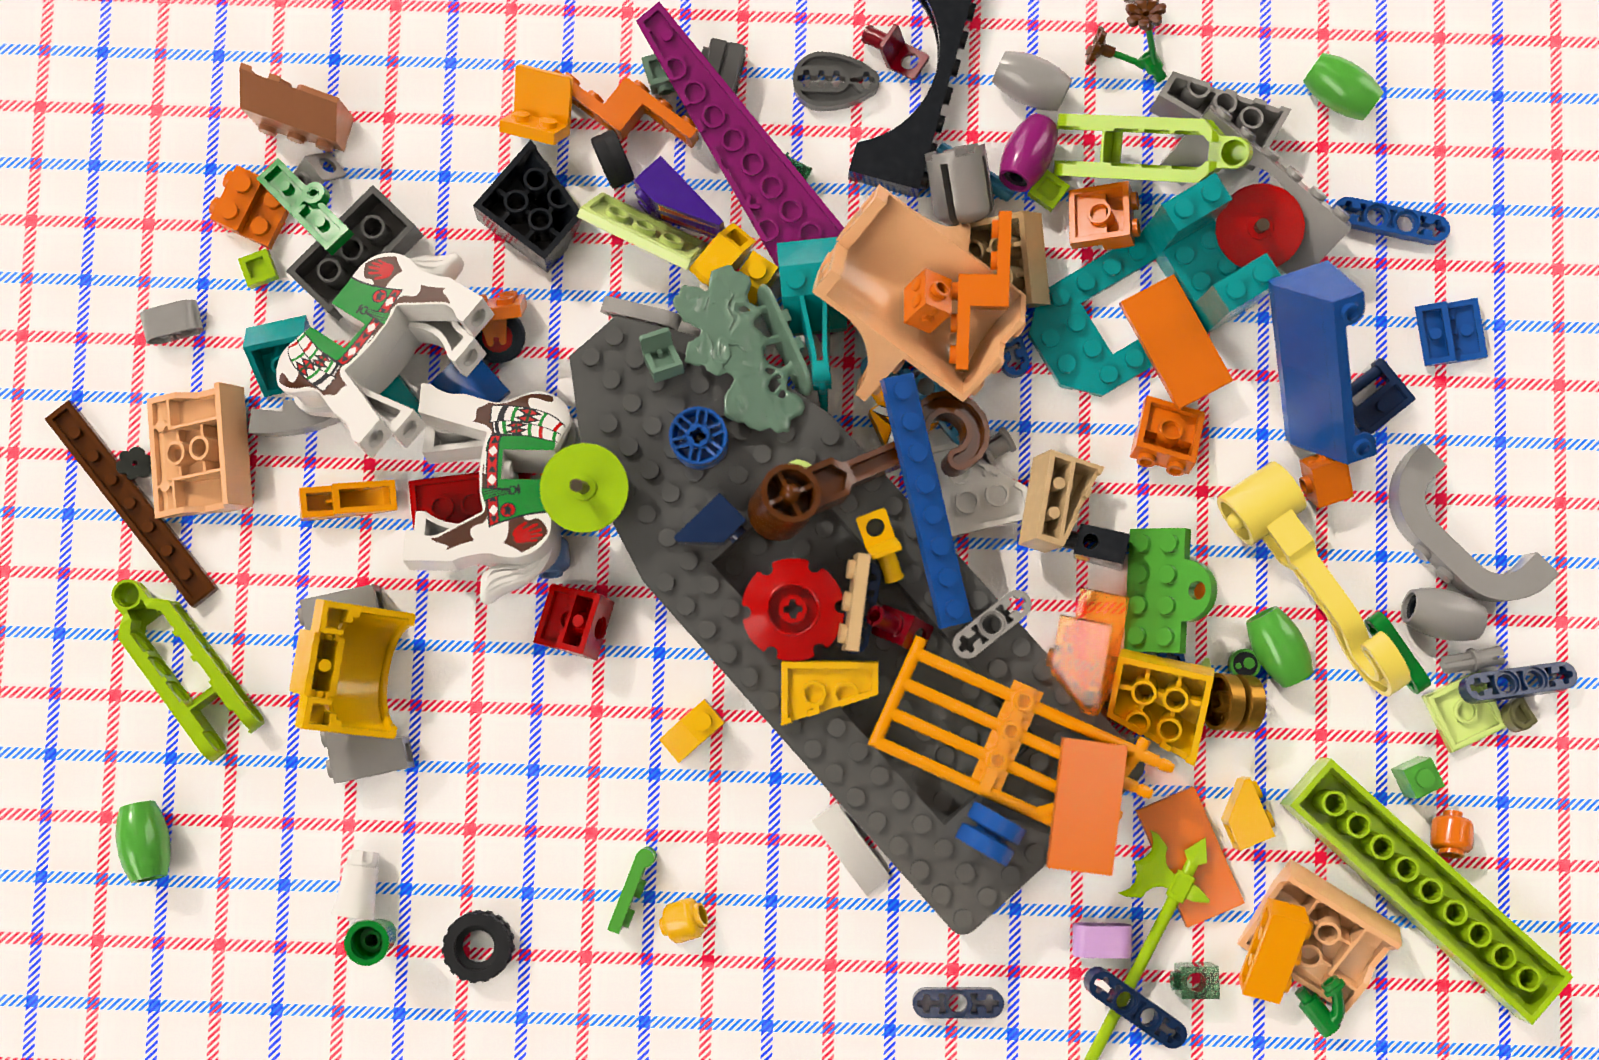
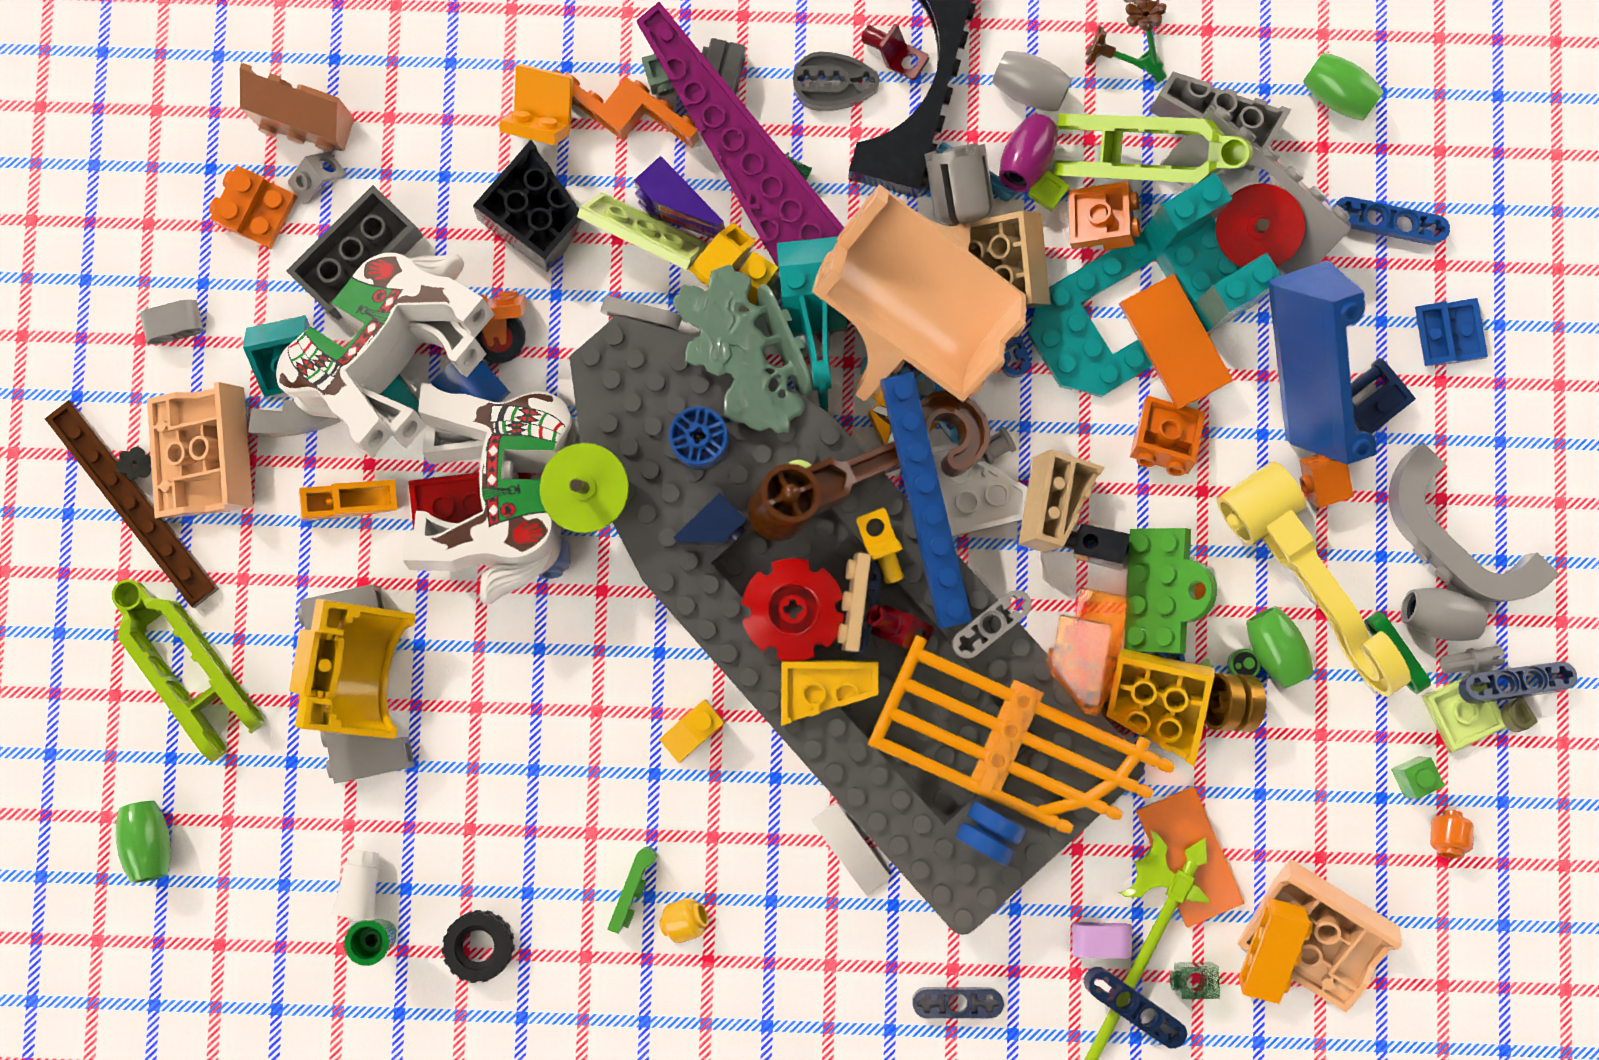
(258, 268): lime plate -> none
(306, 205): hinge -> none
(574, 621): red brick -> none
(612, 159): black tyre -> none
(660, 355): sand green bracket -> none
(927, 300): orange head -> none
(981, 291): orange bracket -> none
(1087, 806): orange tile -> none
(1245, 817): yellow slope -> none
(1323, 1019): green plant -> none
(1426, 890): lime brick -> none

